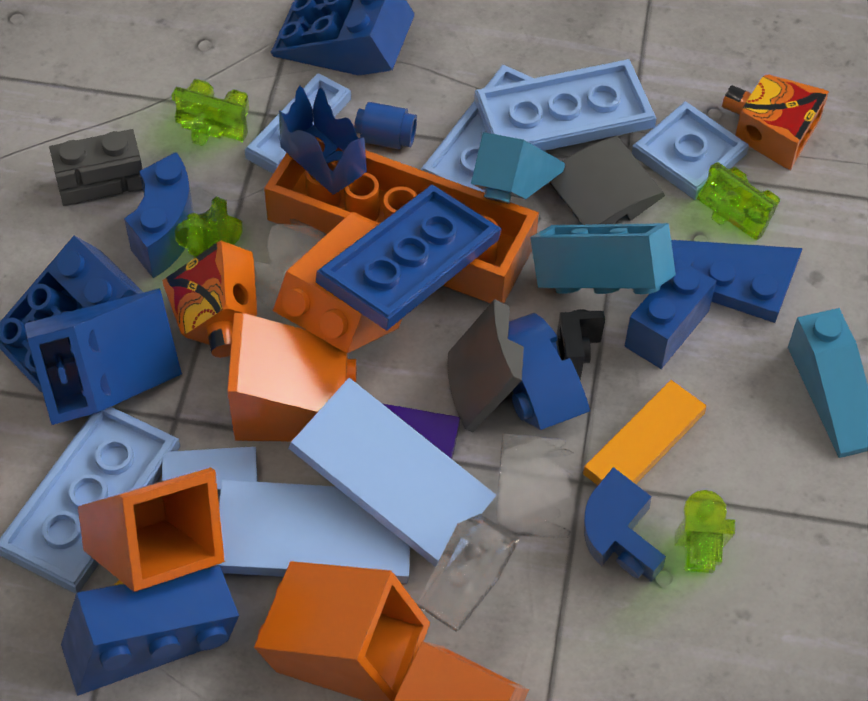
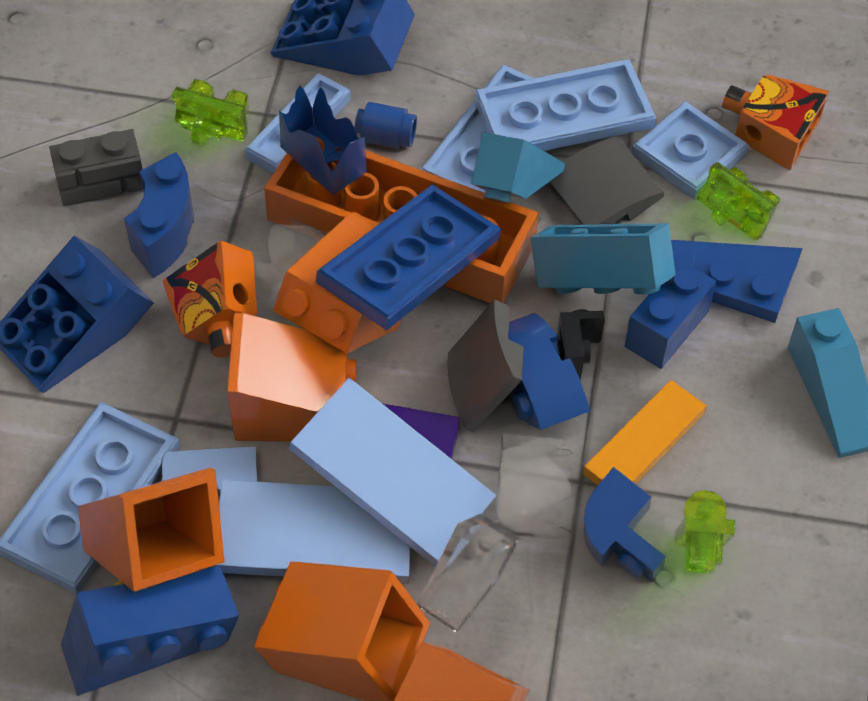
(102, 354): blue slope -> none
(208, 228): clear neon green hips -> none

